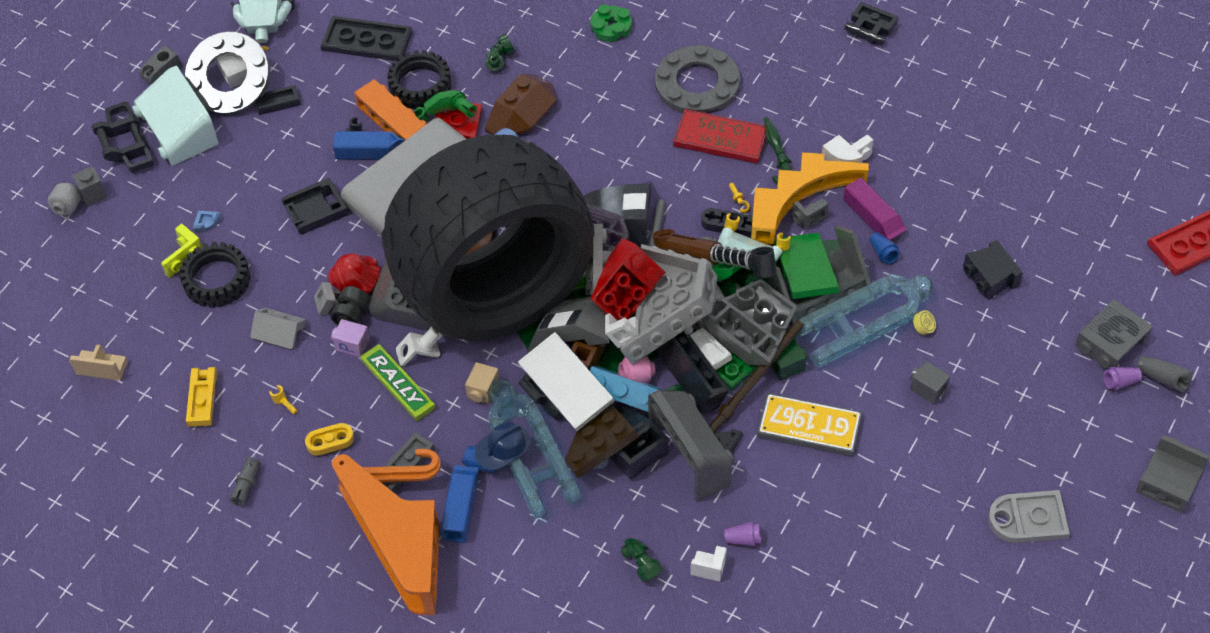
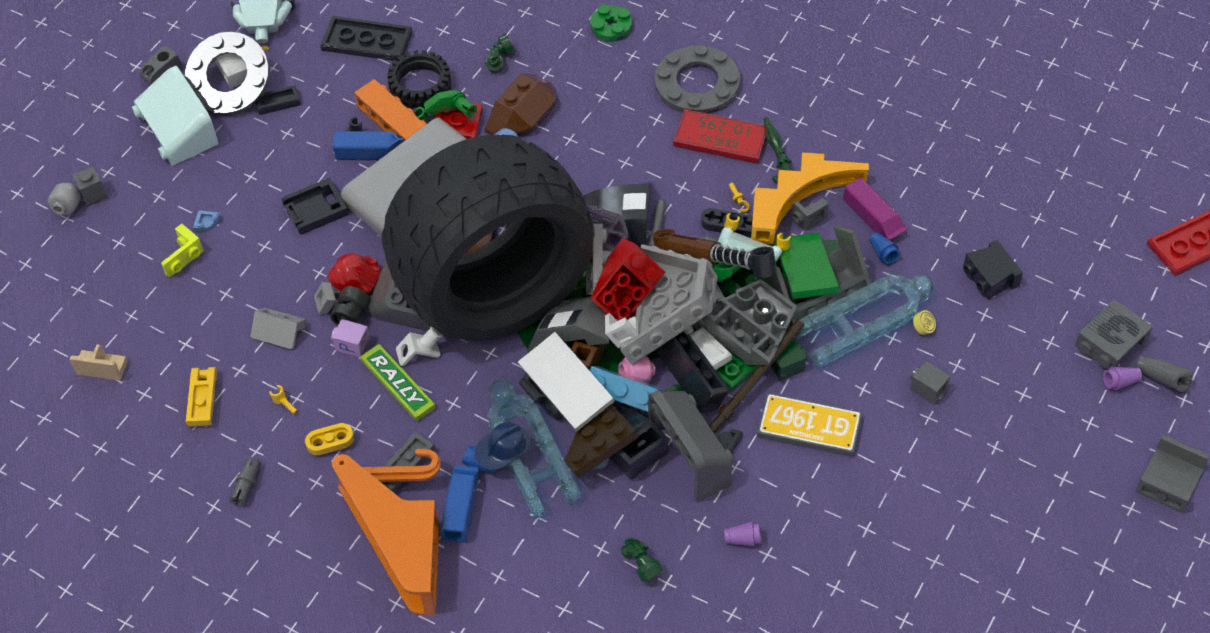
(105, 130): black bar -> none
(211, 254): black tyre -> none
(480, 381): tan brick -> none
(709, 565): white panel -> none
(841, 150): white brick -> none
(874, 19): black plate -> none
(1030, 517): light grey tile -> none

